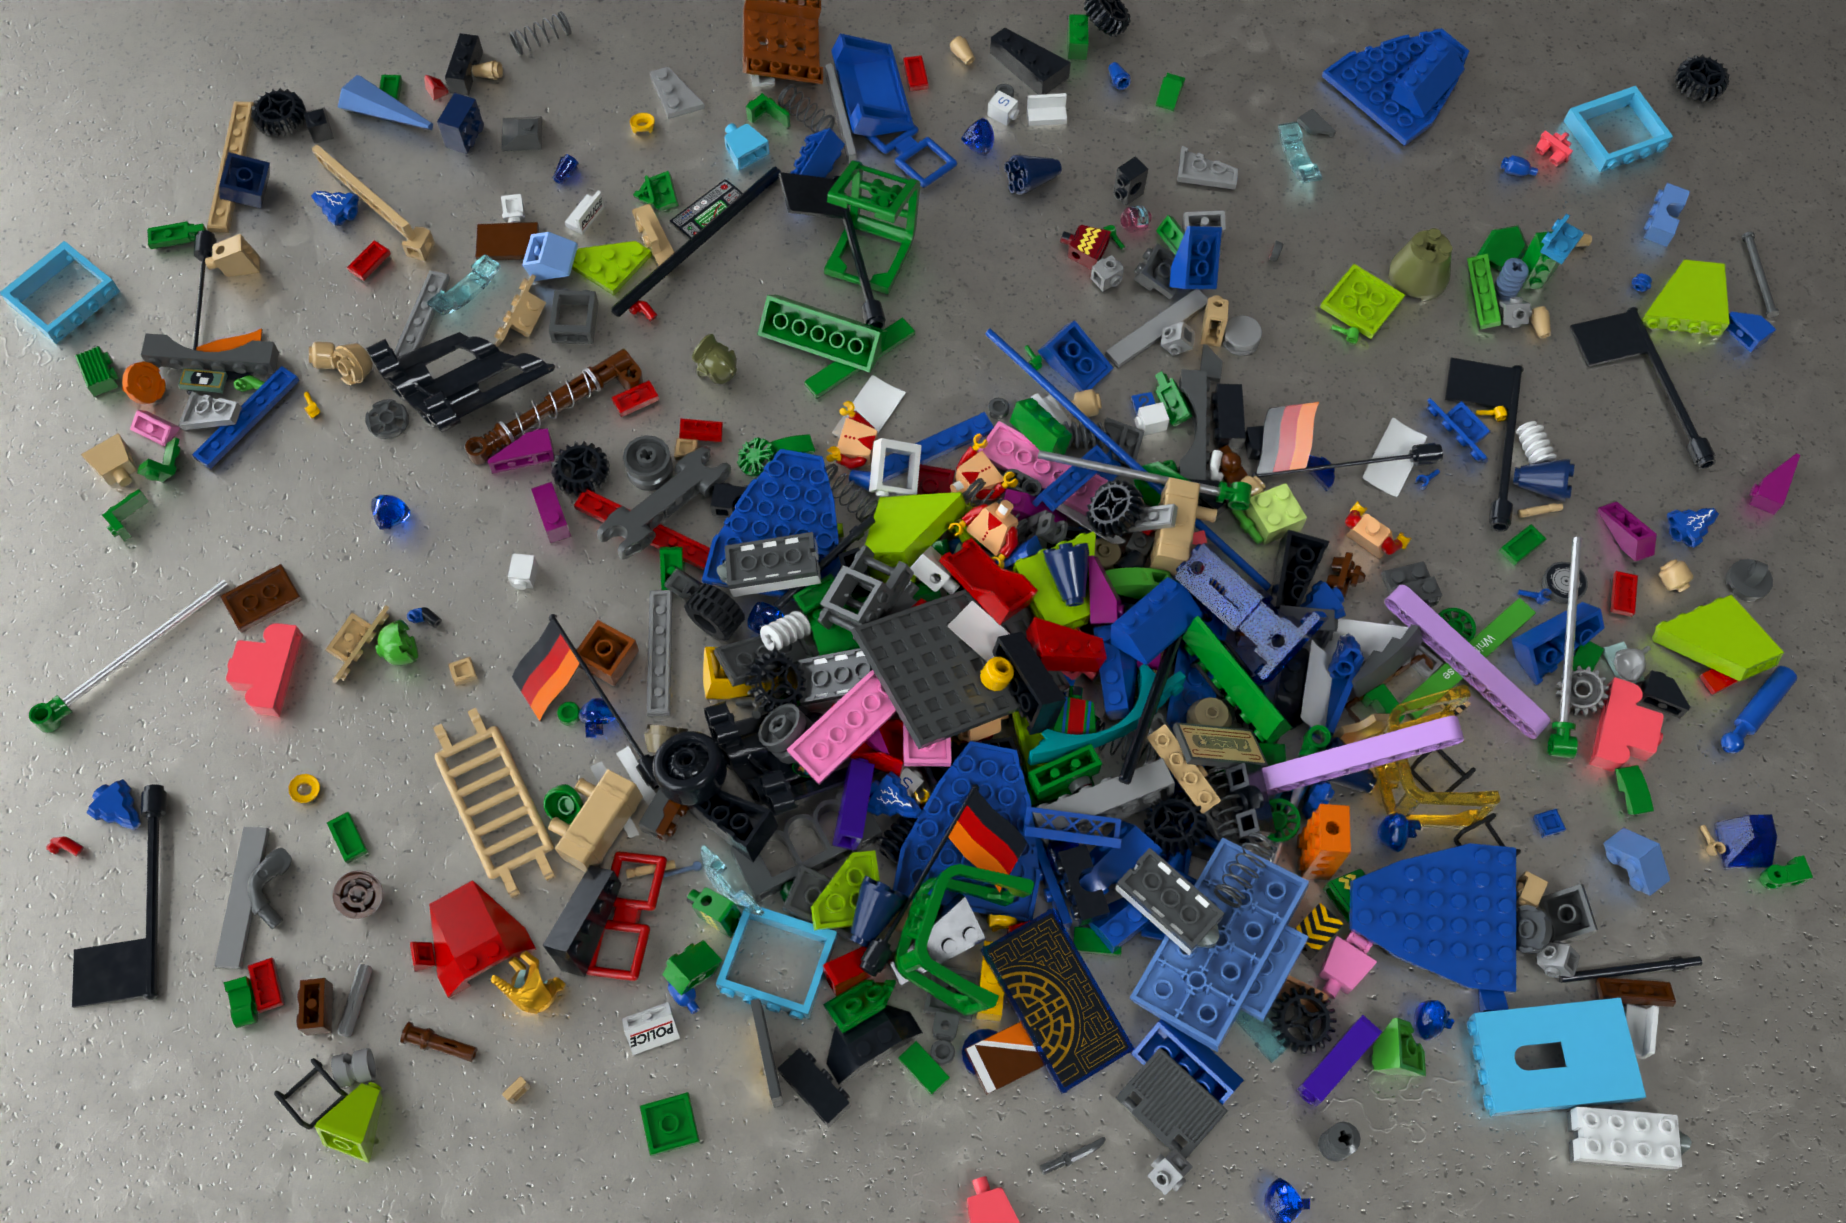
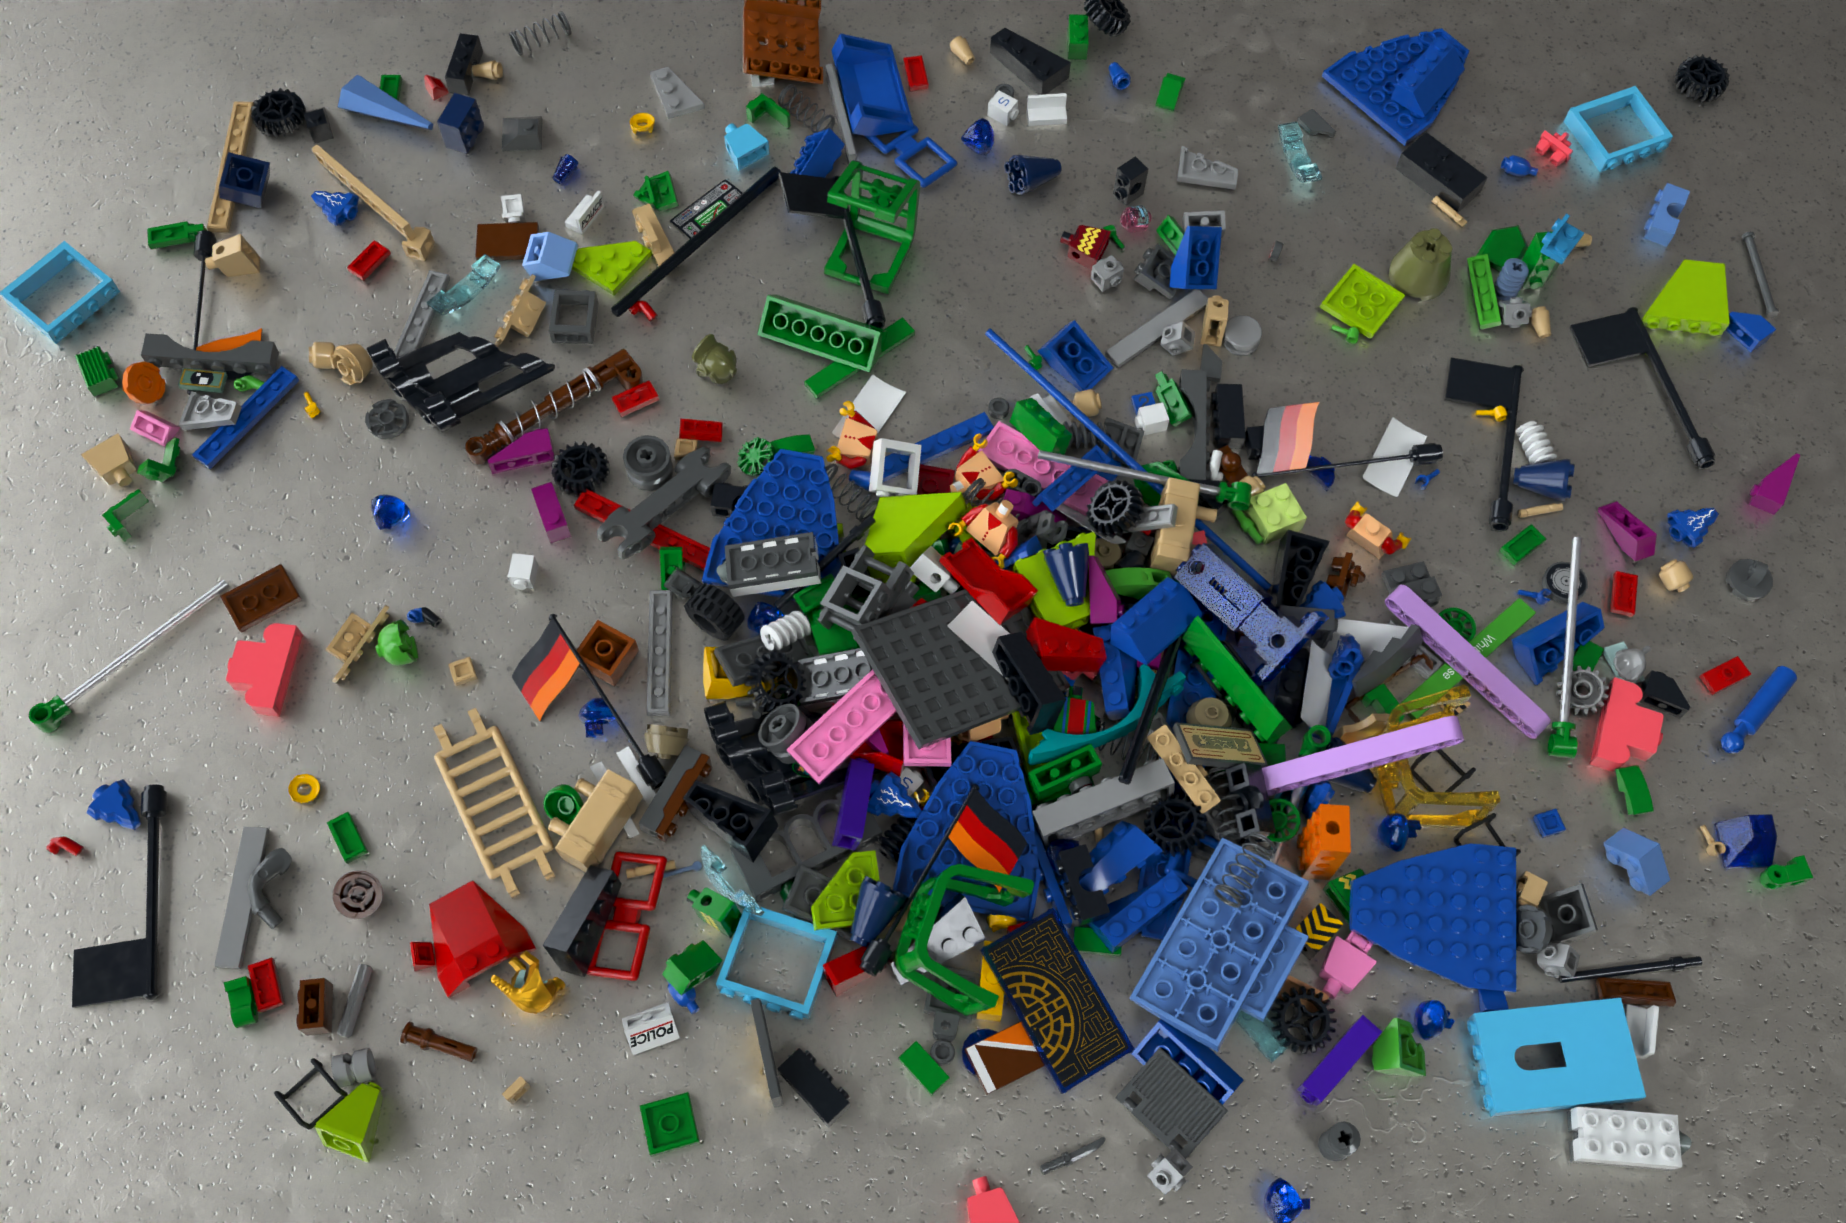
(568, 713): green tile -> none
(689, 768): black wheel -> none
(859, 1003): green tile -> none
(870, 1042): black wedge -> none
(997, 673): yellow head -> none
(1076, 837): blue fence -> none
(1171, 903): dark grey piece -> none
(1441, 172): none -> black brick
(1449, 211): none -> tan wheel
(1465, 425): blue bracket -> none
(1641, 282): blue plate -> none
(1721, 639): lime slope -> none

